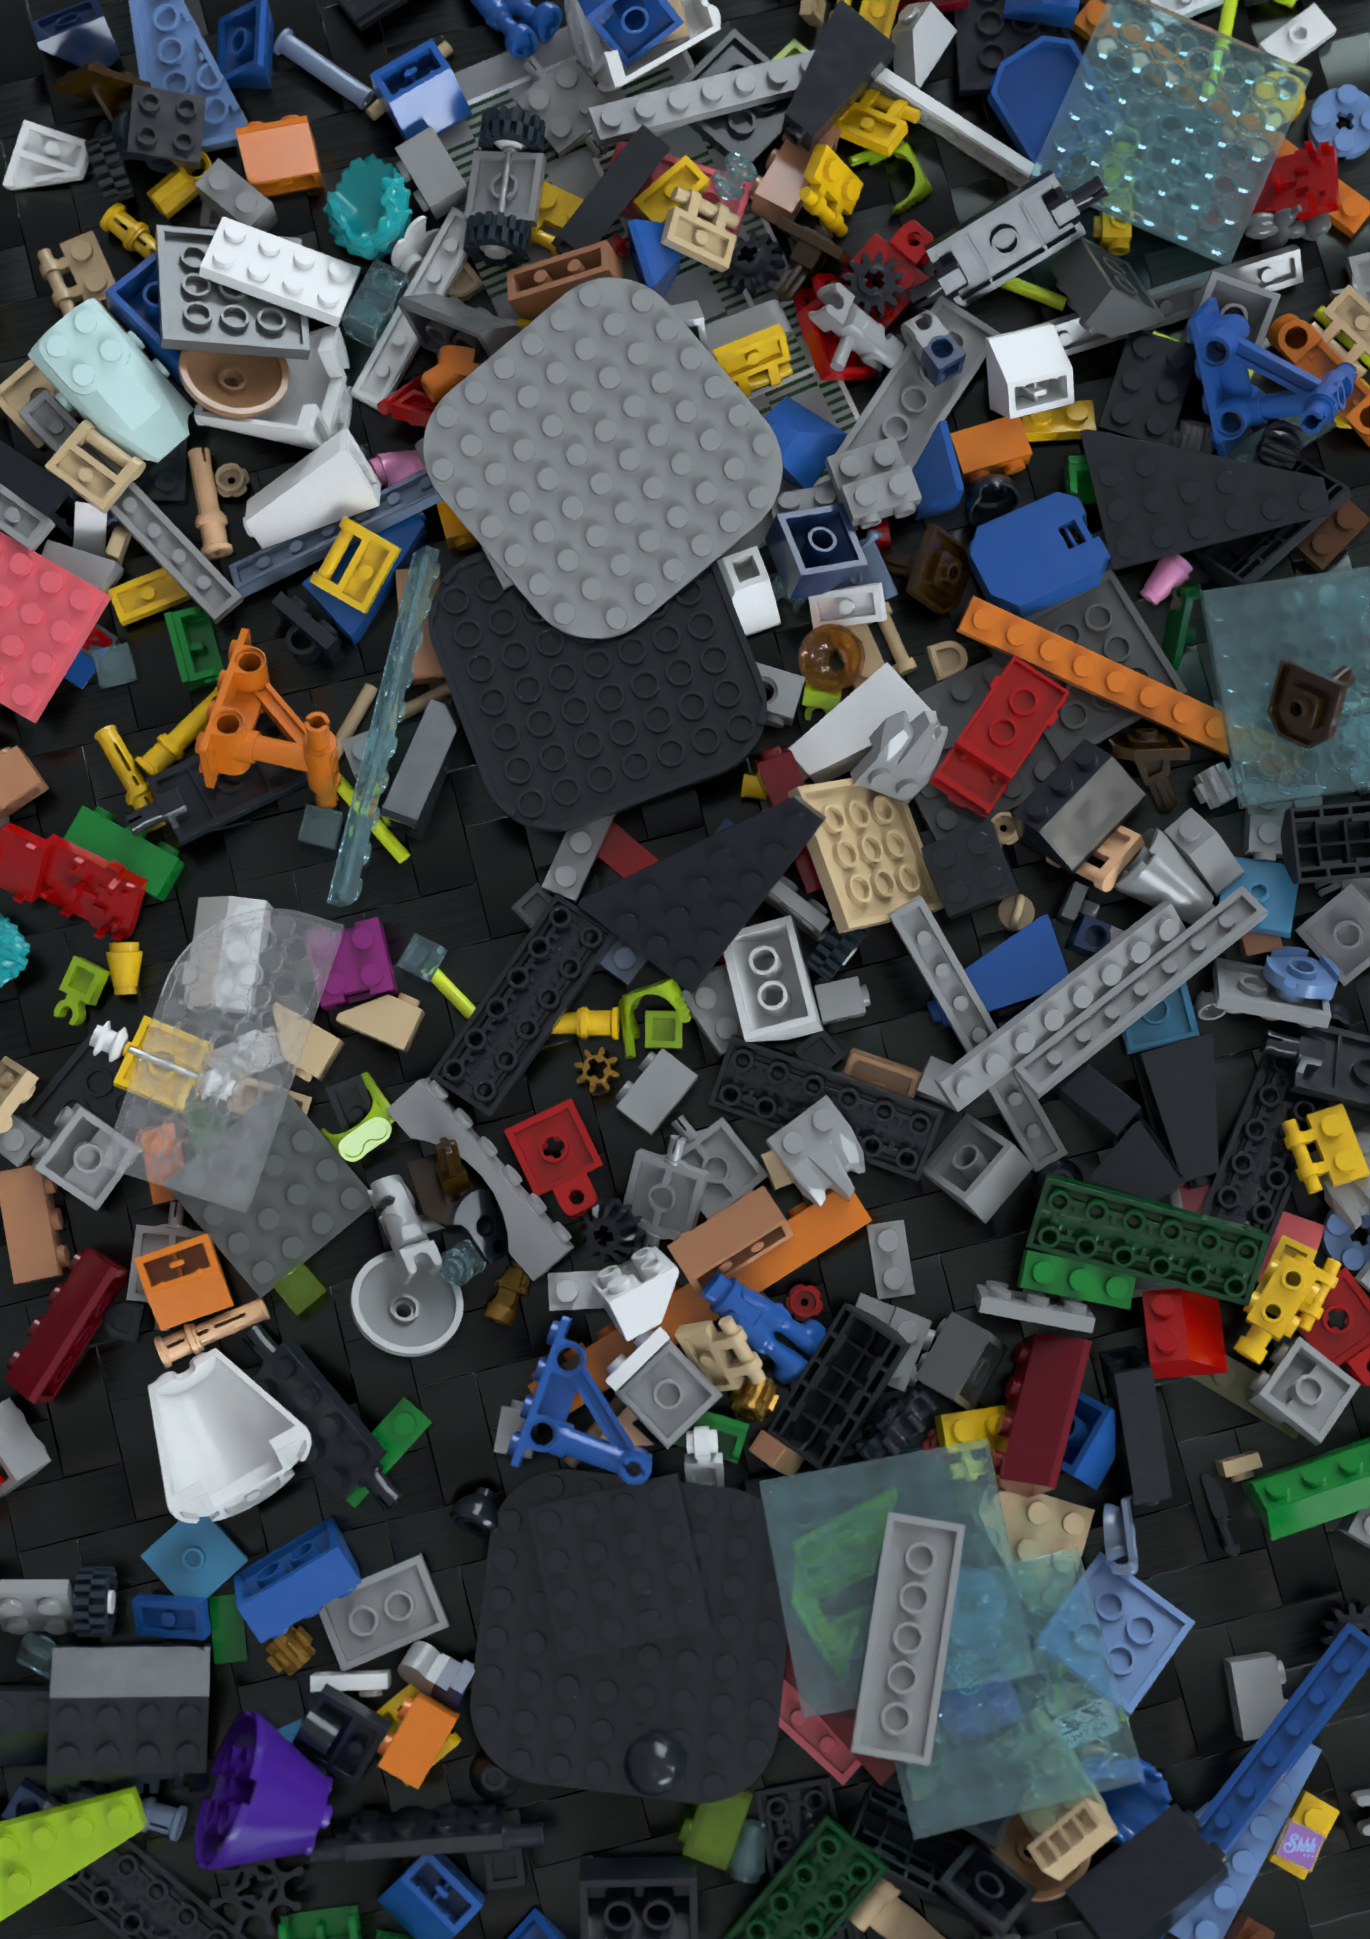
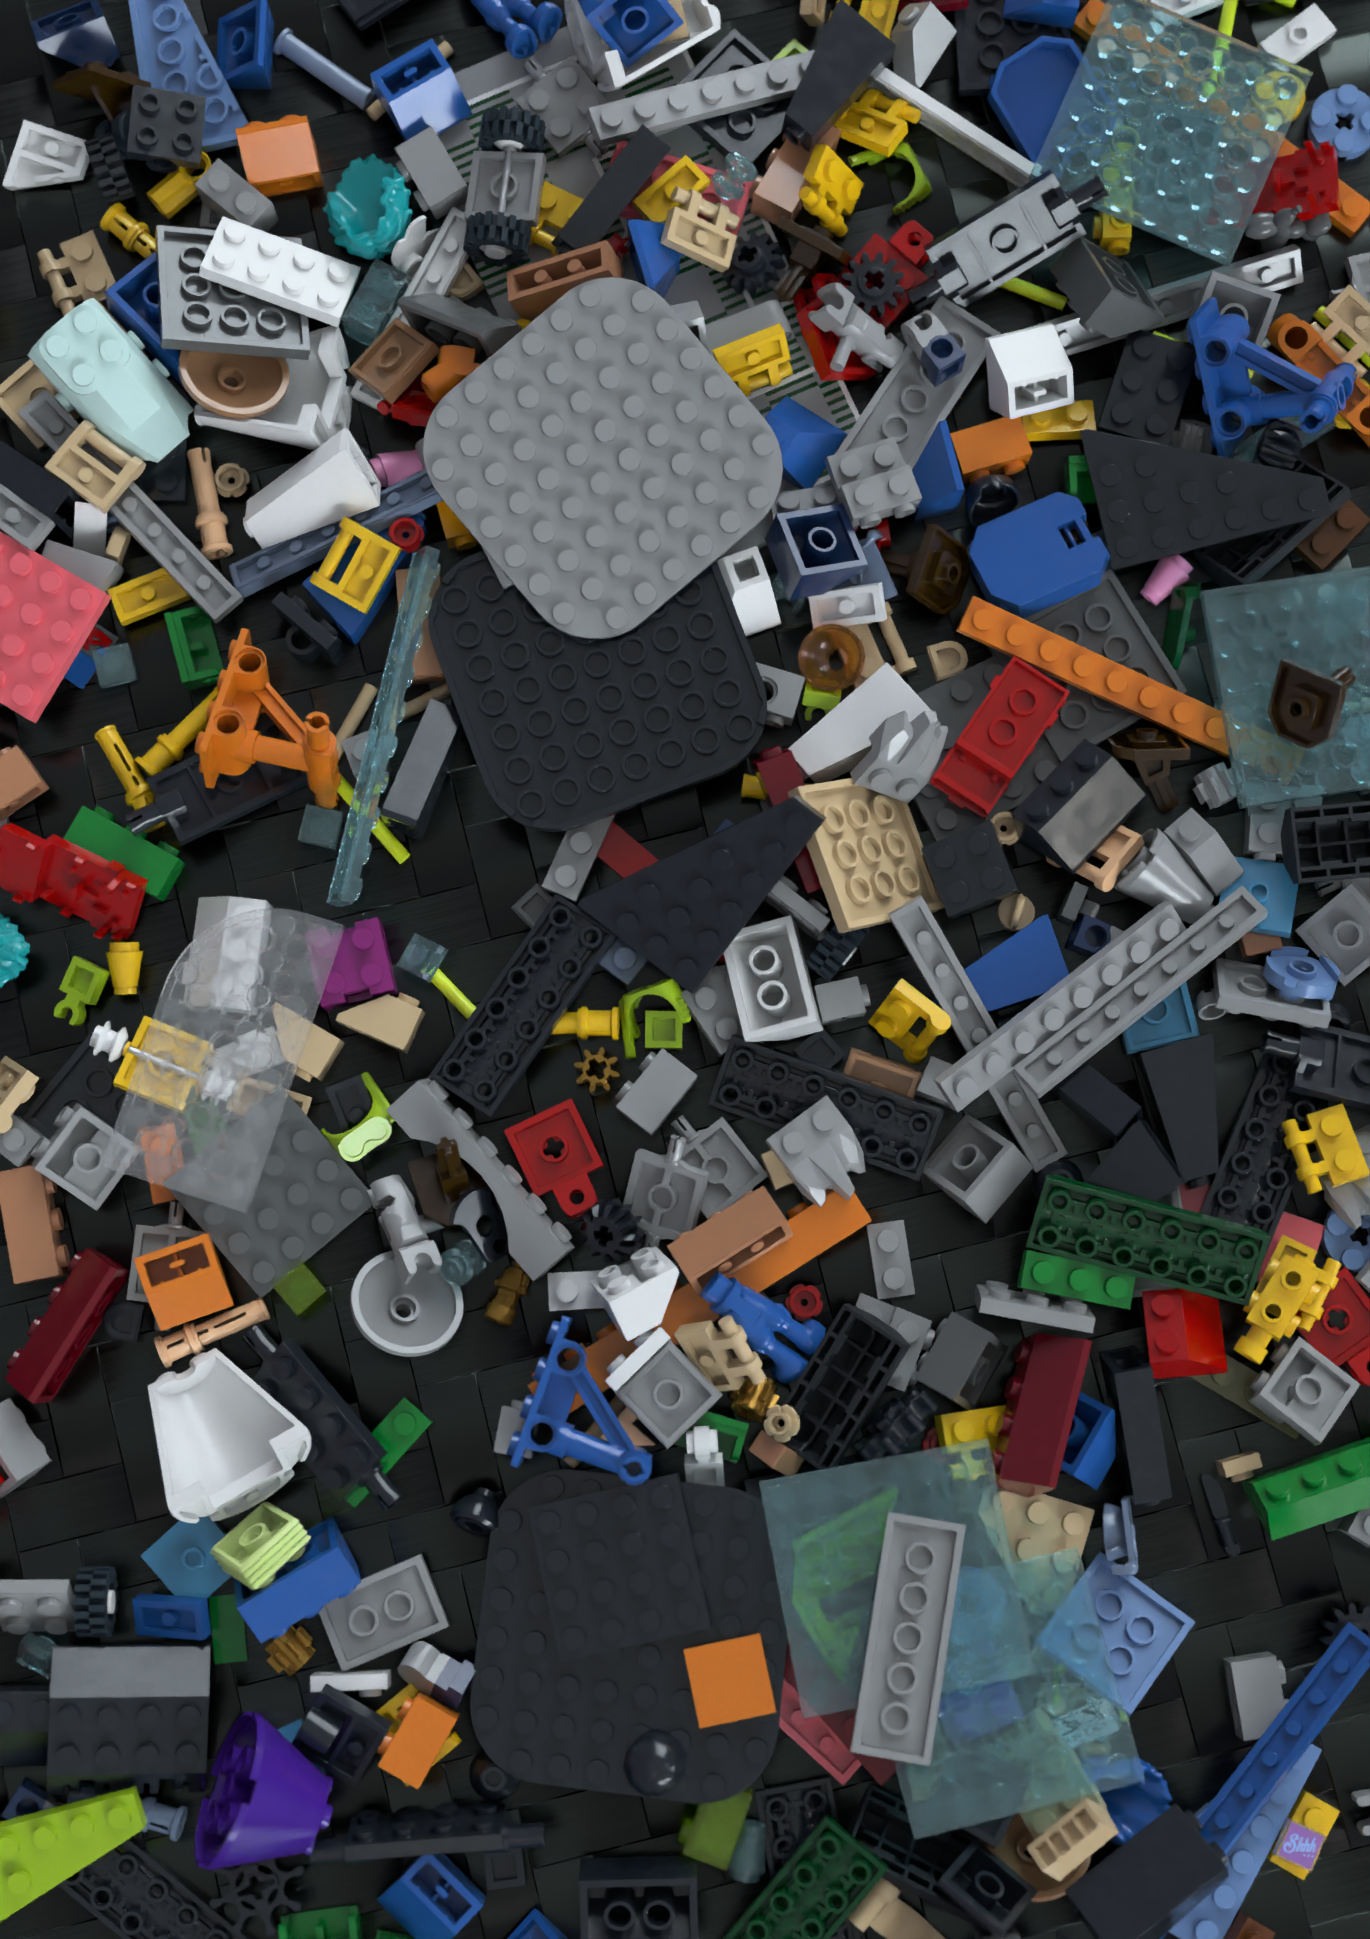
(261, 1546): none -> yellowish green brick
(394, 360): none -> medium nougat plate
(402, 526): none -> red plate
(730, 1680): none -> orange tile
(791, 1422): none -> tan plate
(898, 1015): none -> yellow plate

